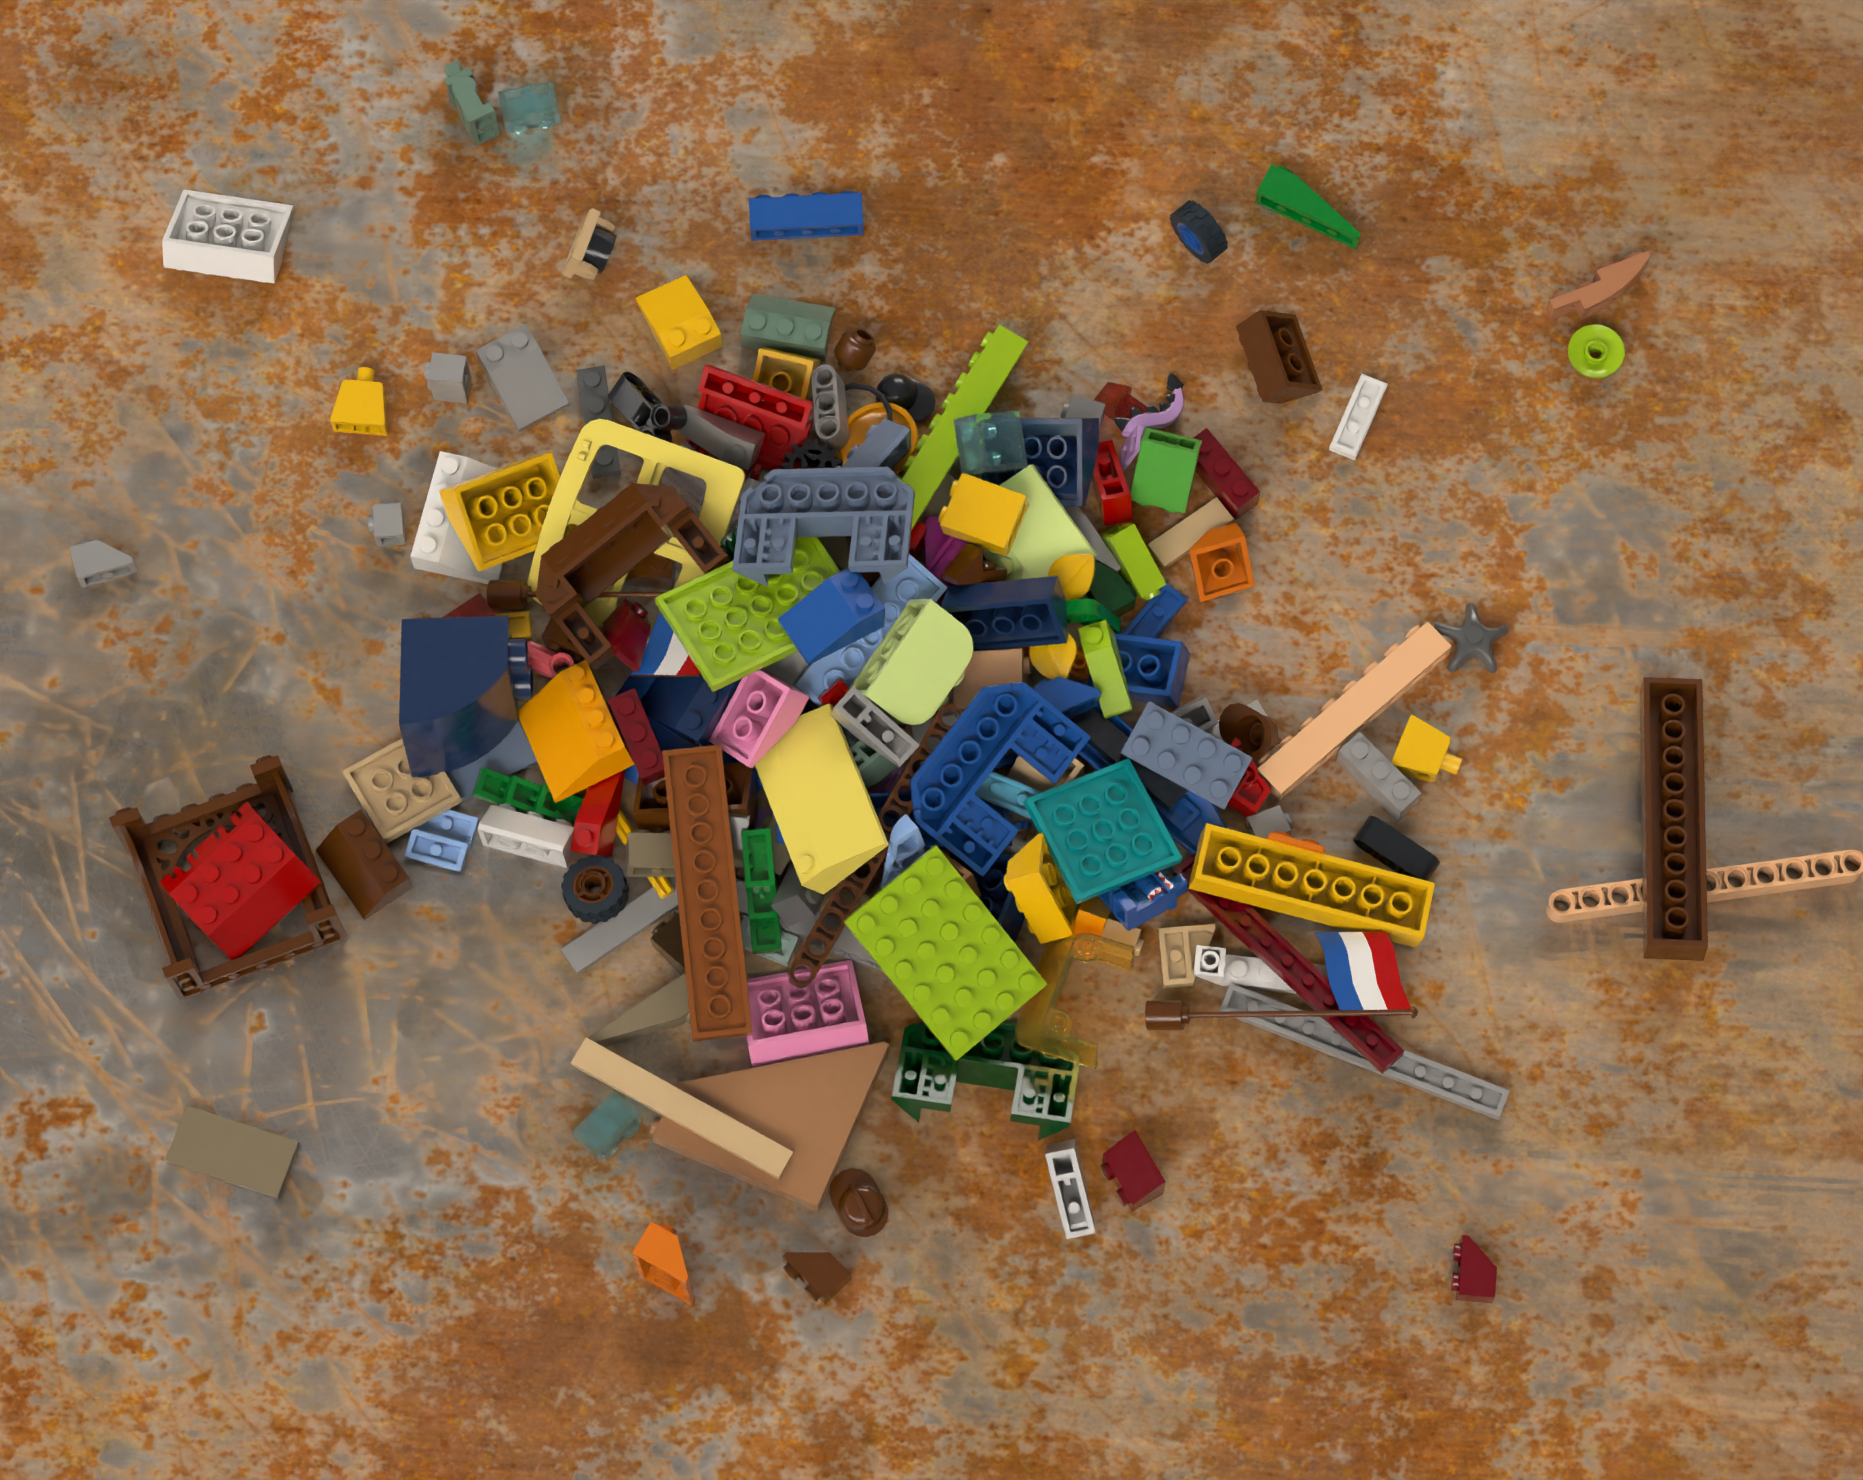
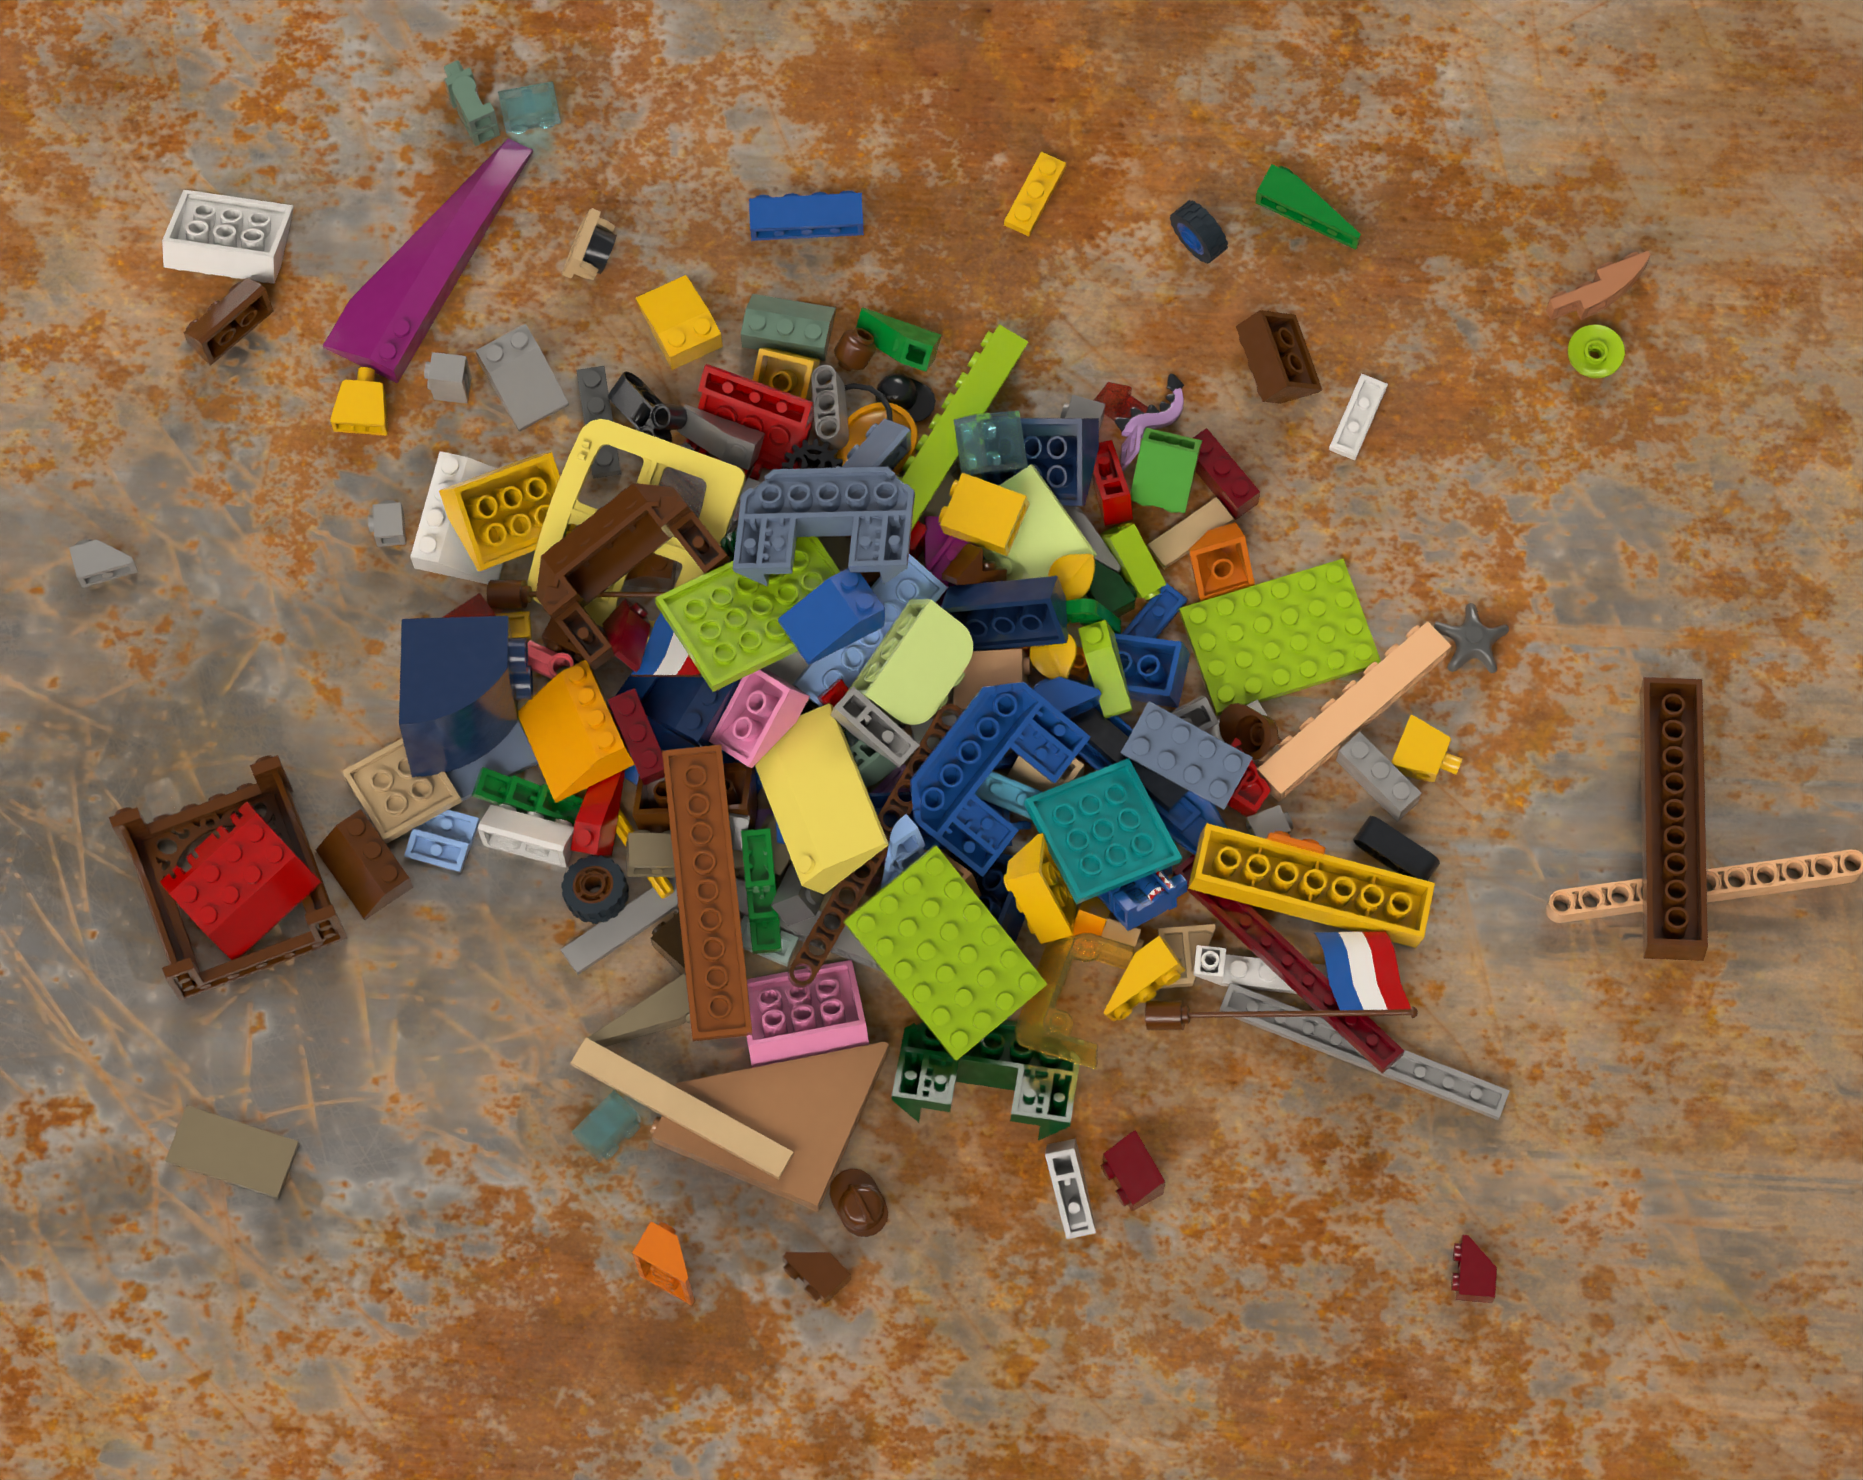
(229, 320): none -> reddish brown slope
(402, 299): none -> magenta wedge
(901, 340): none -> green slope
(1035, 194): none -> yellow plate
(1146, 973): none -> yellow slope
(1279, 636): none -> lime plate

